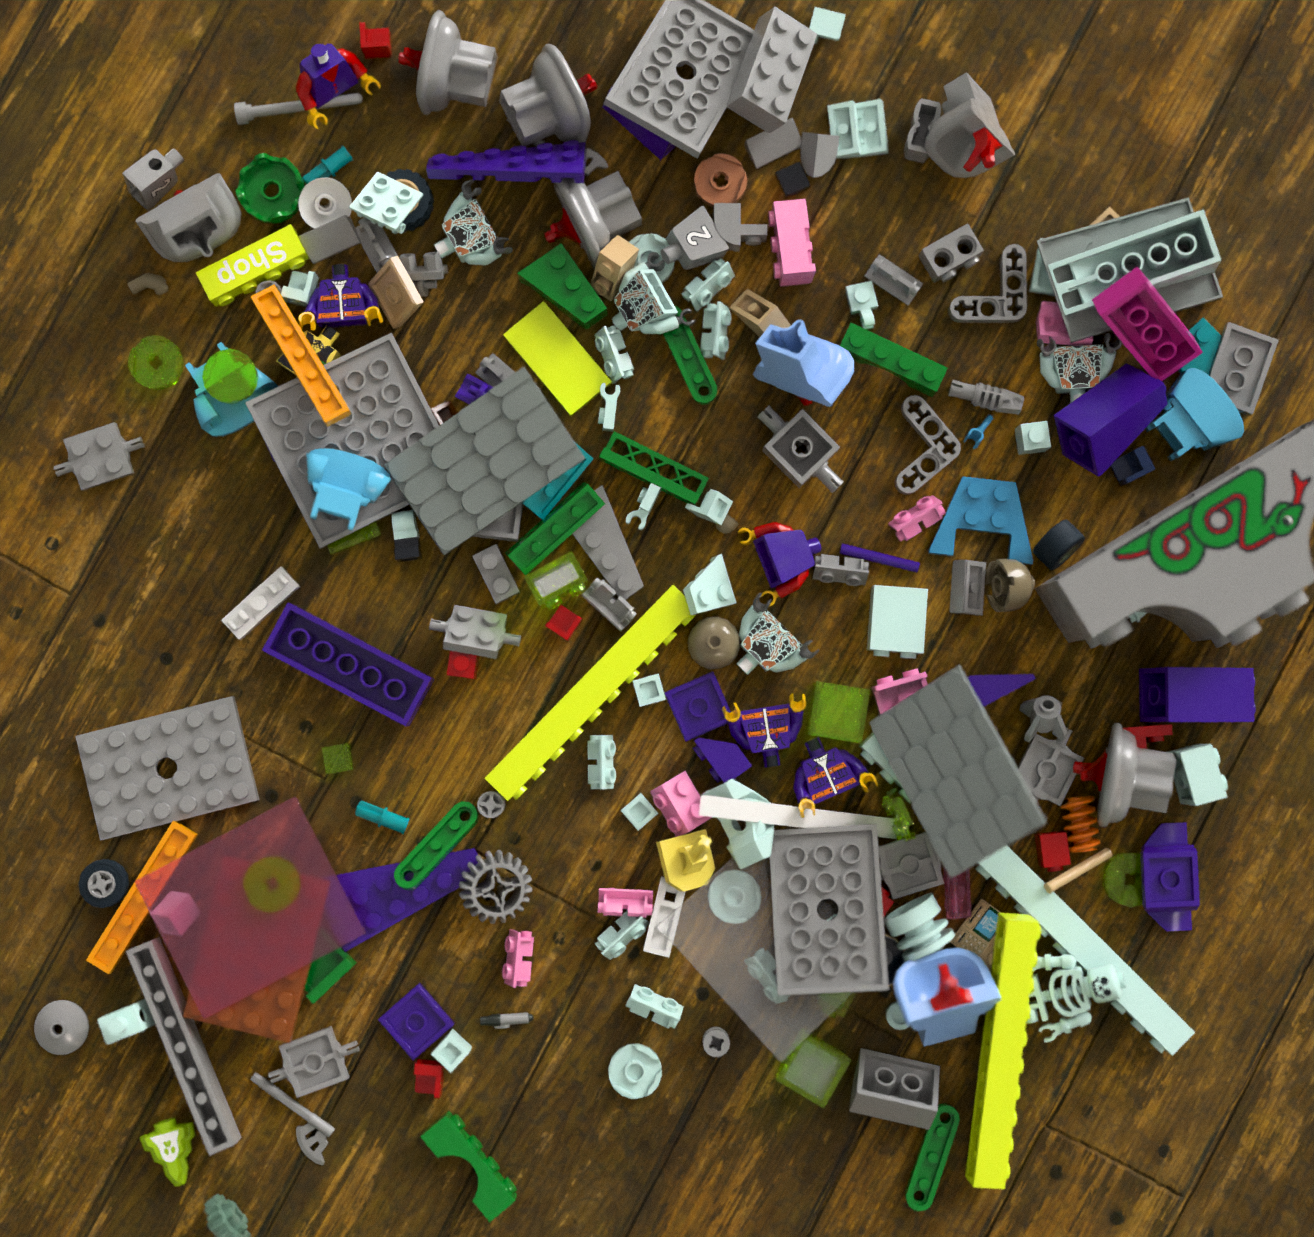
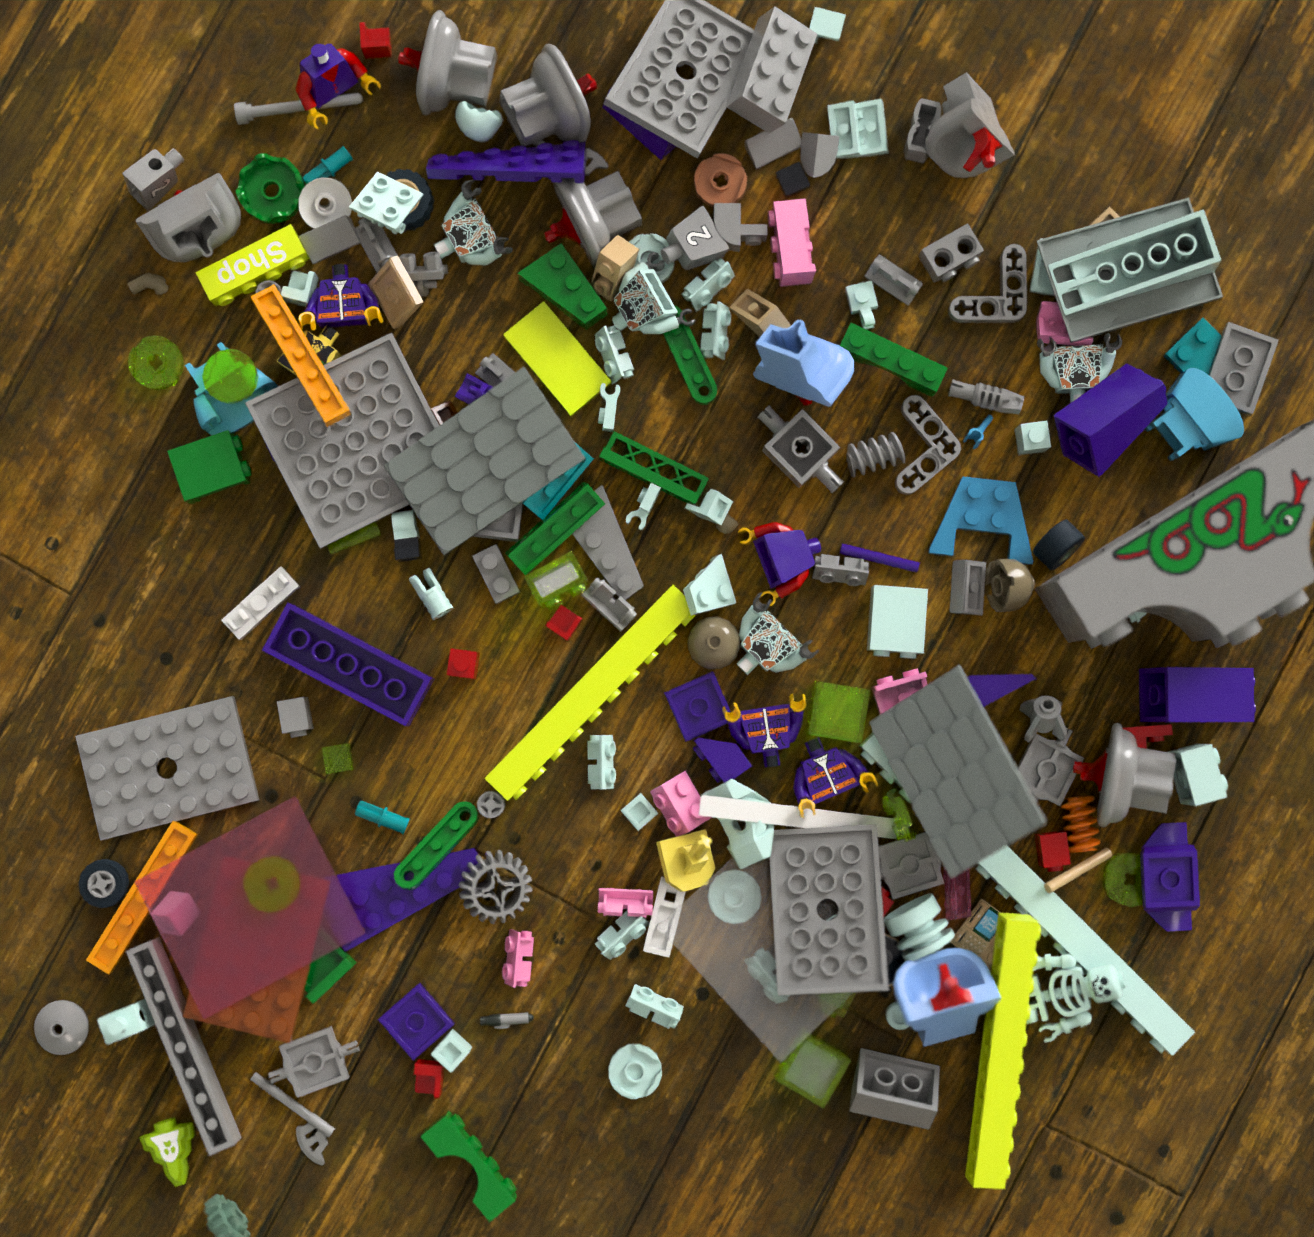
(98, 456): light grey plate -> none
(209, 465): none -> green panel
(295, 716): none -> light grey brick
(344, 482): medium azure piece -> none
(433, 598): none -> light aqua hinge
(475, 632): light grey plate -> none
(476, 122): none -> light aqua hair
(649, 690): light aqua panel -> none
(713, 1037): light grey wheel -> none
(874, 453): none -> light grey piece
(926, 510): bright pink hinge -> none
(932, 1158): green plate -> none
(1132, 466): dark blue panel -> none
(1147, 325): dark pink brick -> none

